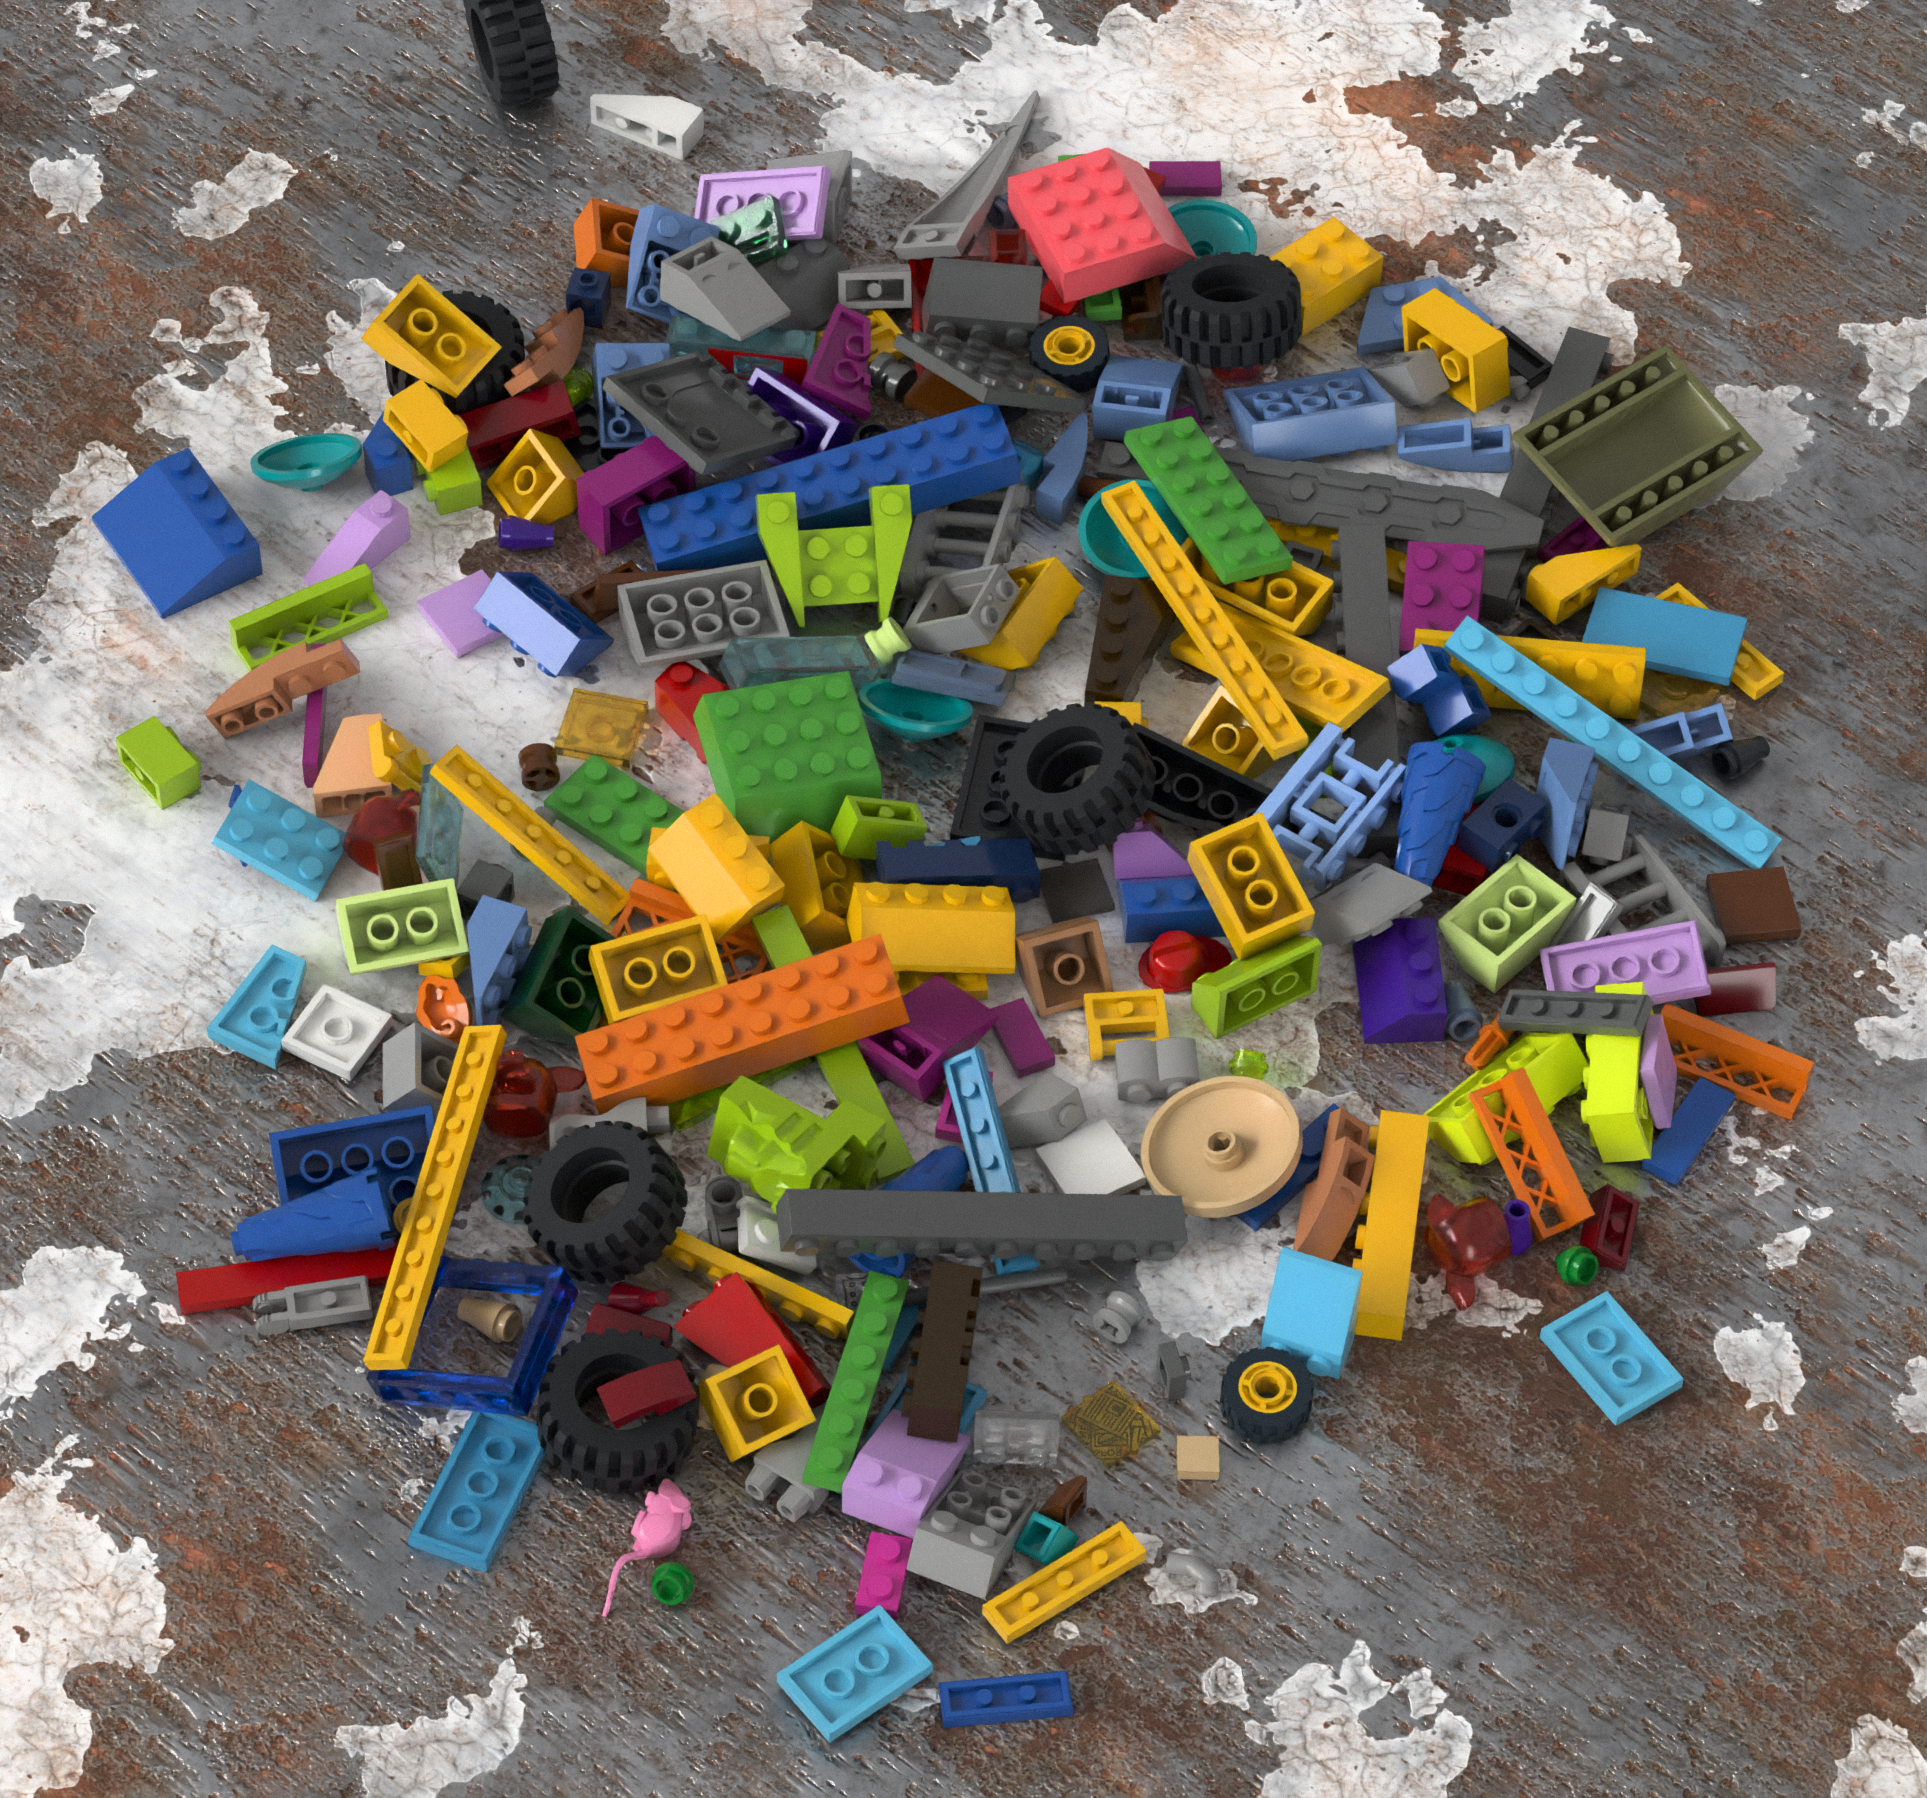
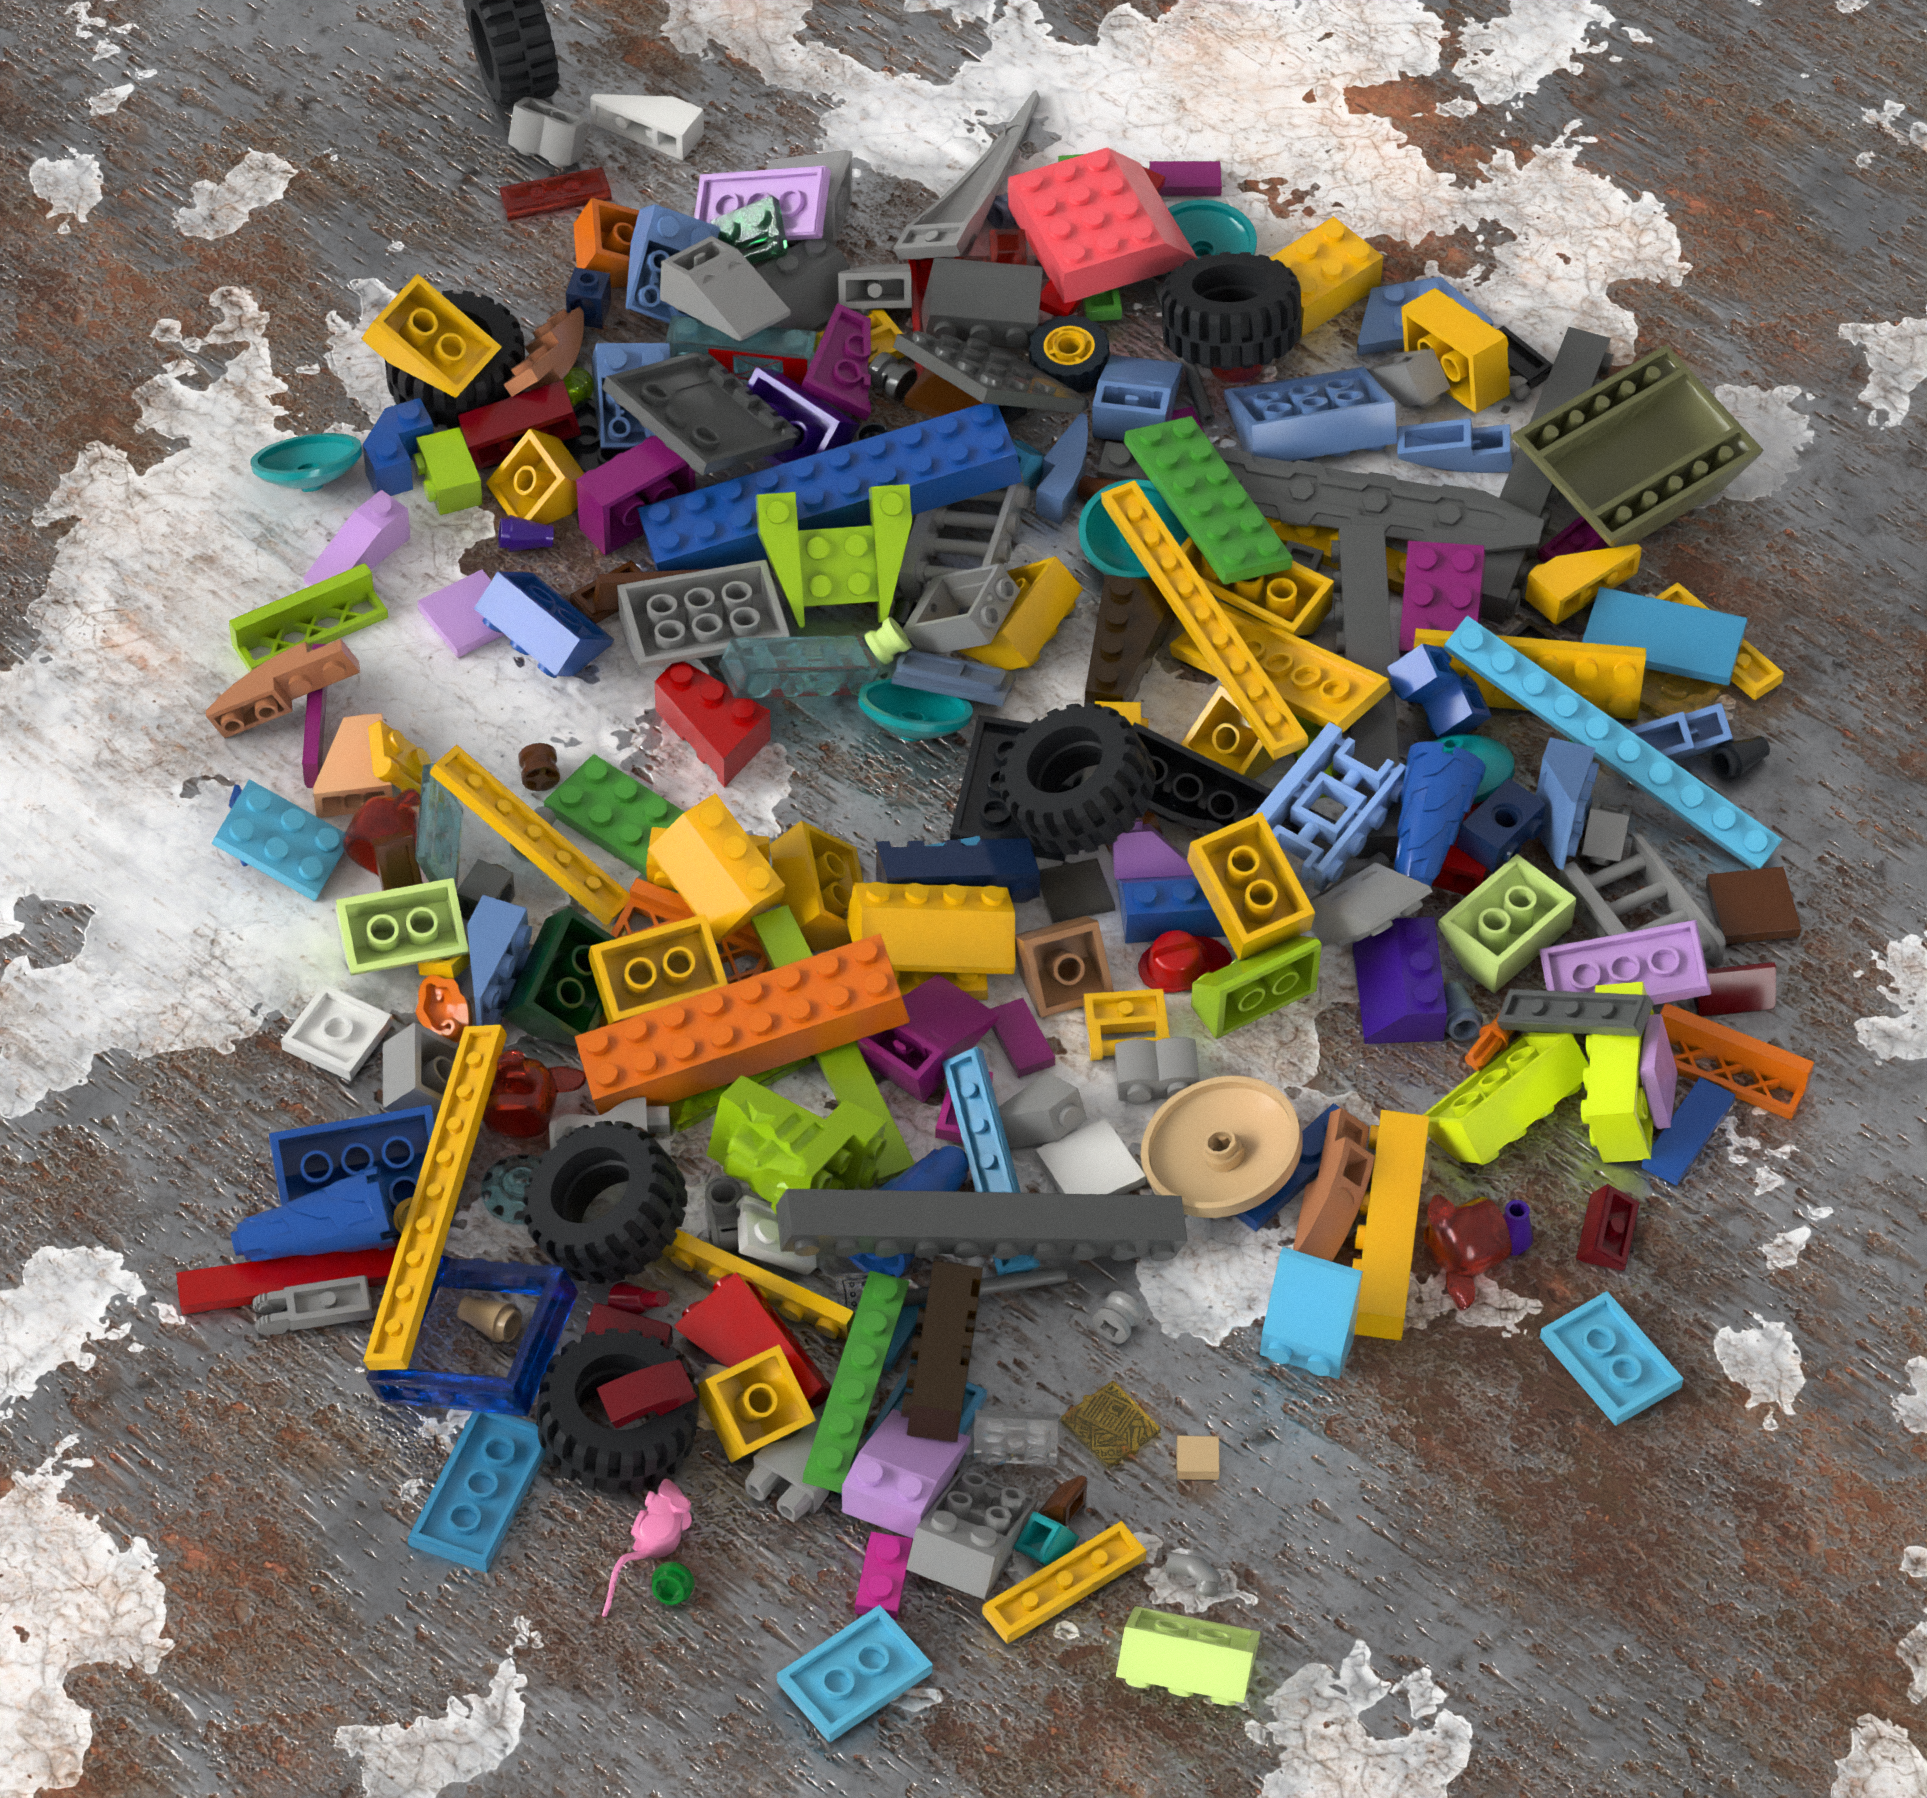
(159, 762): lime brick -> none
(178, 535): blue slope -> none
(261, 1007): medium azure wing -> none
(426, 425): yellow brick -> none
(547, 131): none -> light grey brick
(554, 193): none -> clear red tile
(602, 727): clear yellow tile -> none
(788, 752): bright green slope -> none
(869, 820): lime brick -> none
(1005, 1699): blue tile -> none
(1141, 310): dark brown hinge -> none
(1173, 1370): dark grey plate -> none
(1187, 1655): none -> yellowish green slope
(1248, 1064): clear neon green plate -> none
(1263, 1417): black wheel -> none
(1544, 1151): orange fence -> none
(1577, 1265): green plate -> none
(1589, 917): light grey tile -> none

